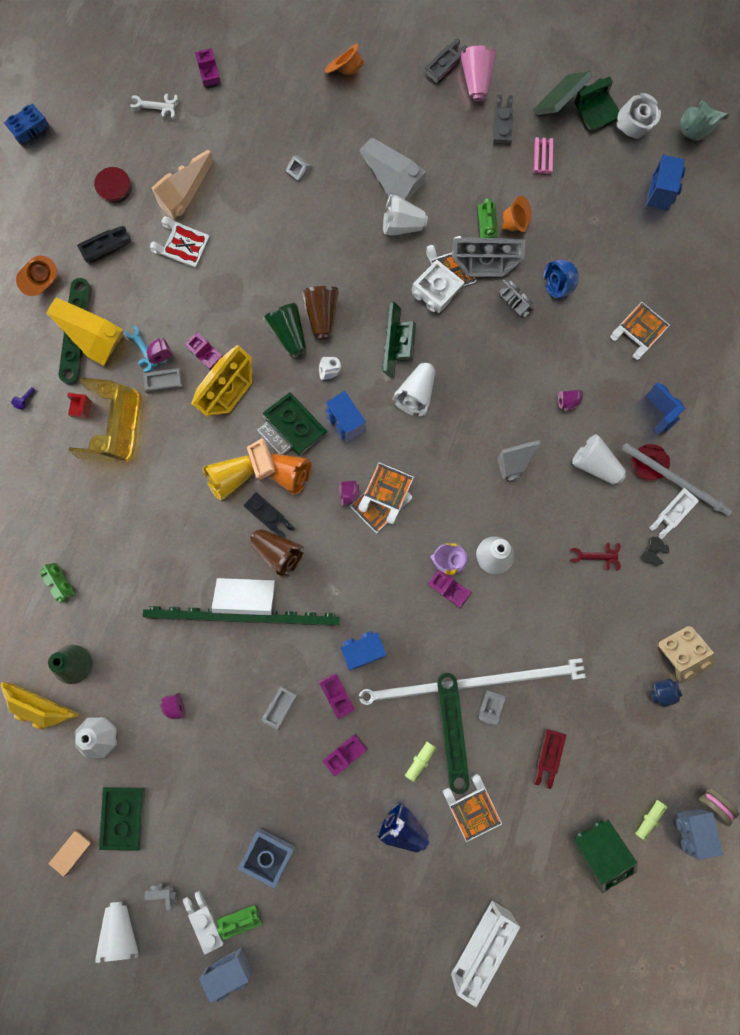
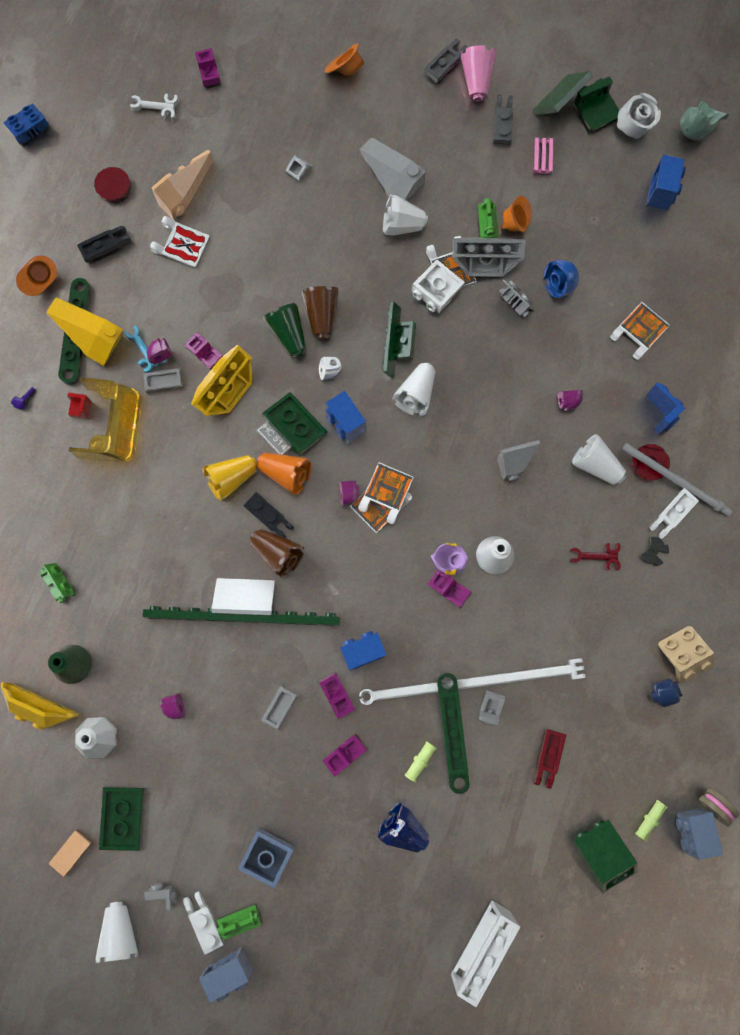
(261, 459): light nougat tile -> none
(474, 811): flag -> none

